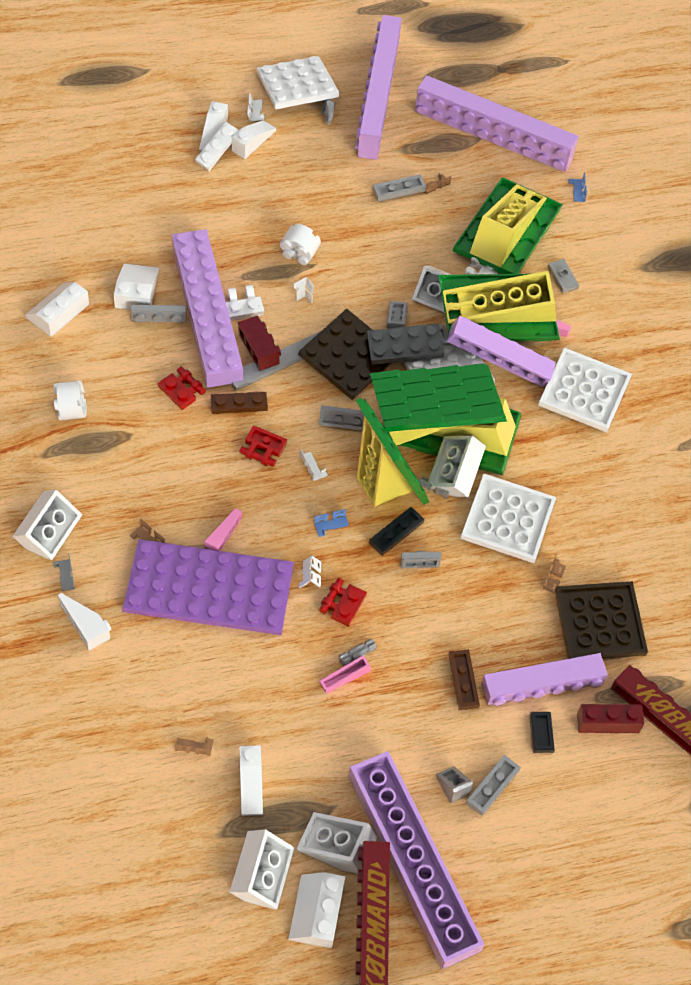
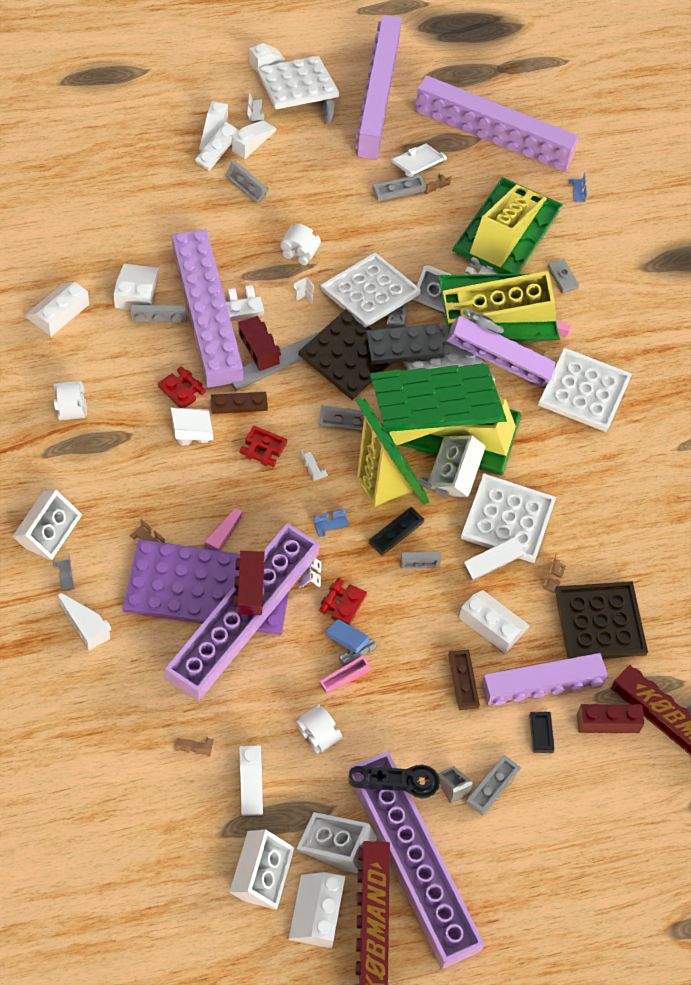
(191, 425): none -> white slope
(225, 630): none -> lavender brick
(246, 181): none -> light grey hinge
(249, 582): none -> dark red brick
(264, 55): none -> white slope
(319, 729): none -> white brick
(347, 636): none -> medium blue tile
(370, 289): none -> white plate
(398, 779): none -> black beam
(418, 159): none -> white door
(483, 321): none -> light grey piece
(493, 621): none -> white slope
(494, 558): none -> white tile

